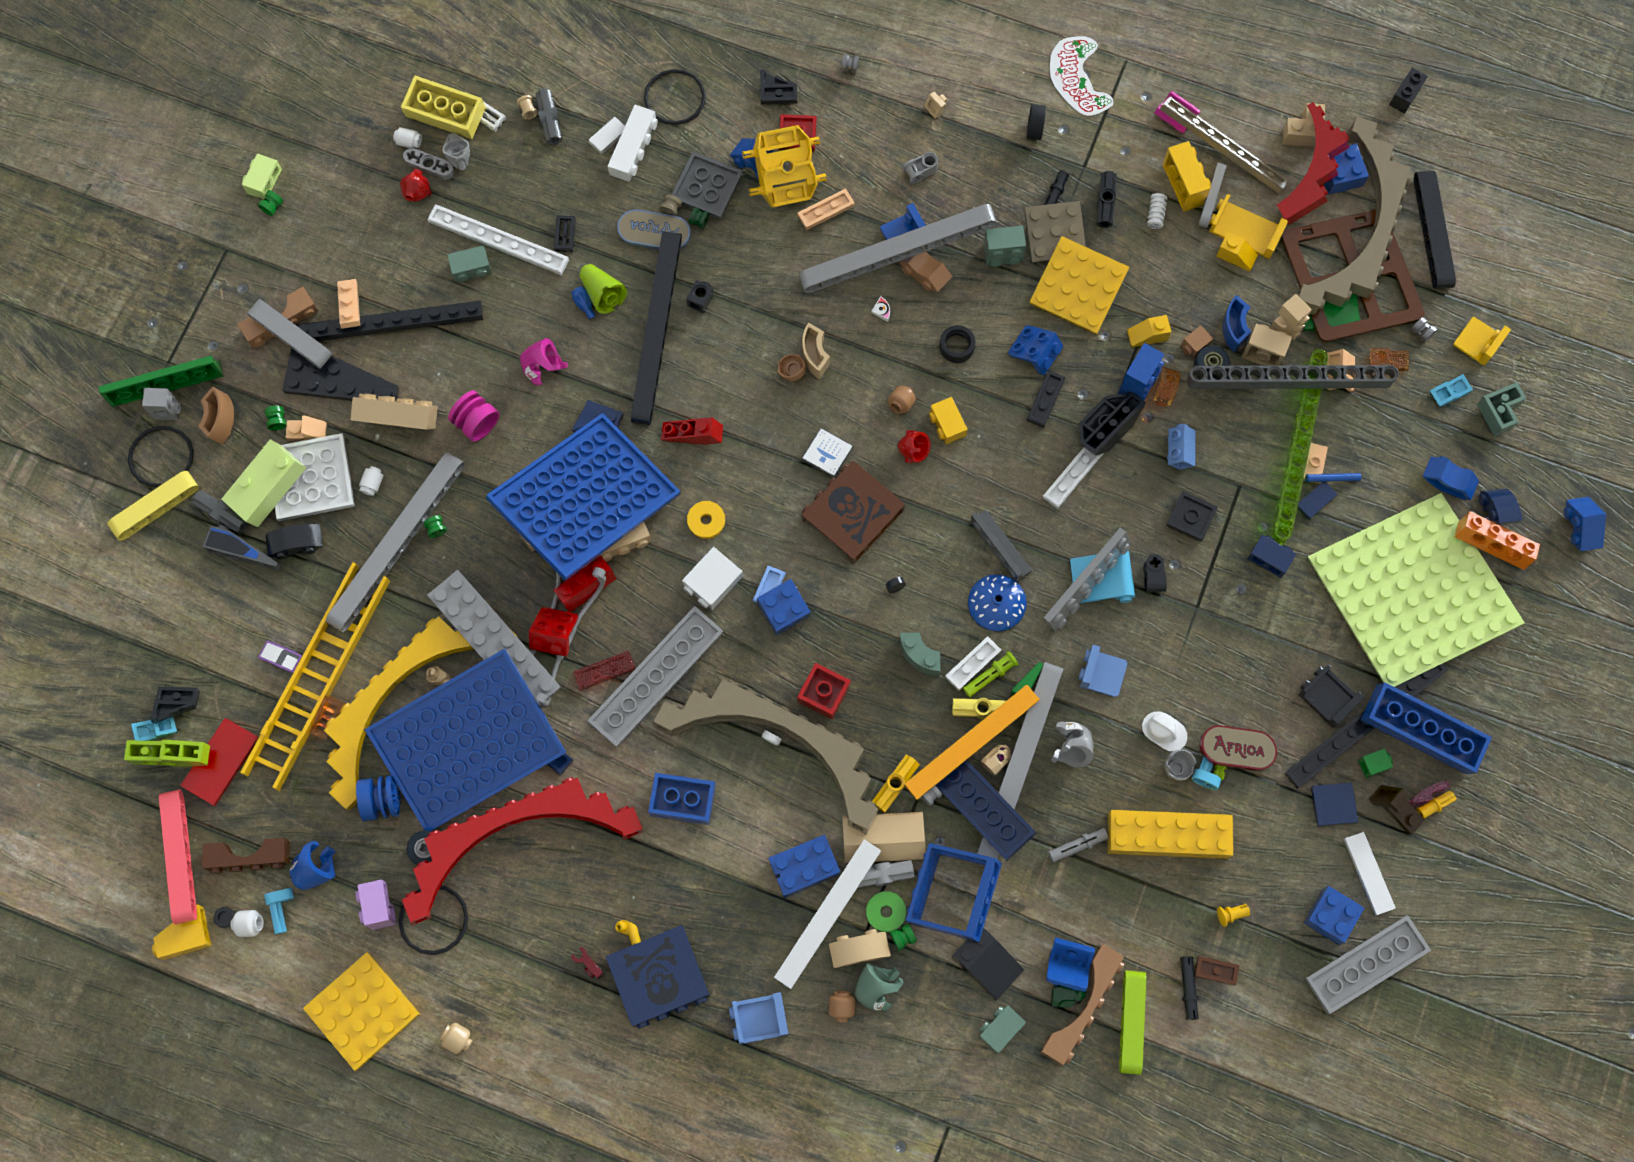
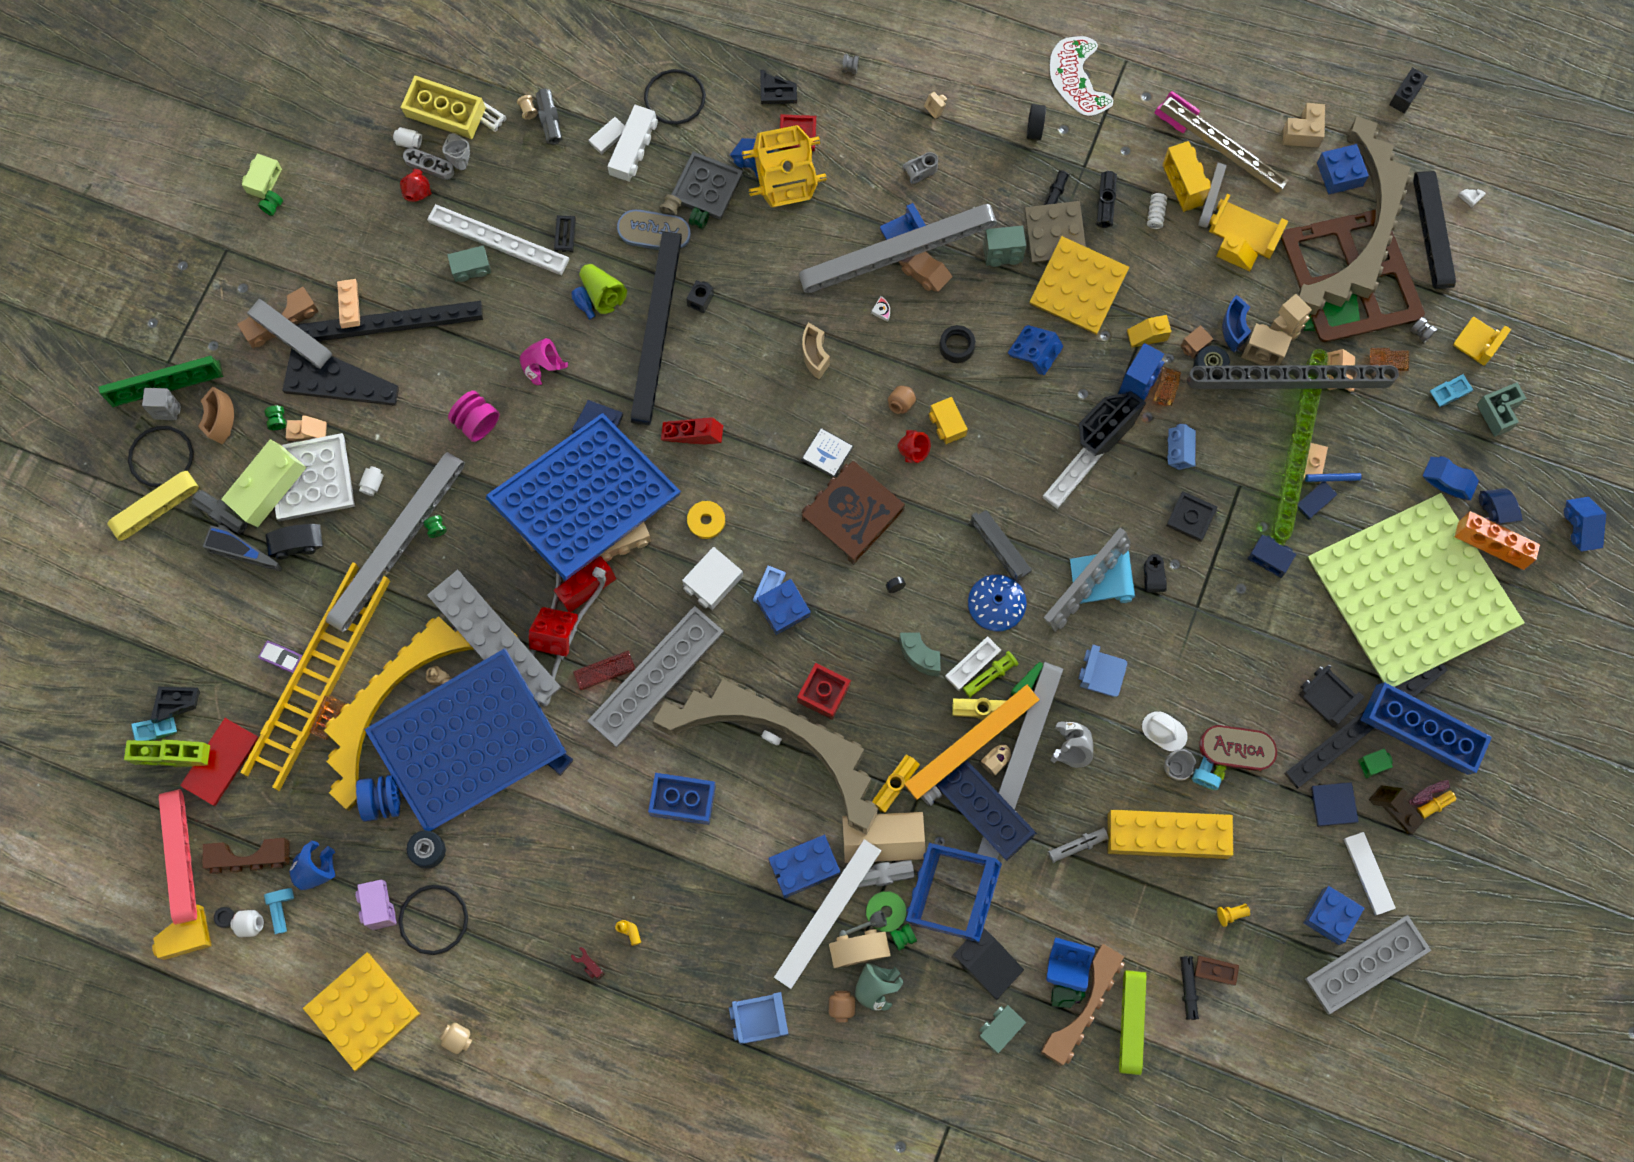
(396, 413): tan brick -> none
(452, 844): red arch -> none
(658, 977): dark blue panel -> none
(791, 367): medium nougat hair -> none
(825, 209): light nougat plate -> none
(876, 920): none -> hinge
(1046, 398): black tile -> none
(1311, 192): red arch -> none
(1471, 197): none -> white tile

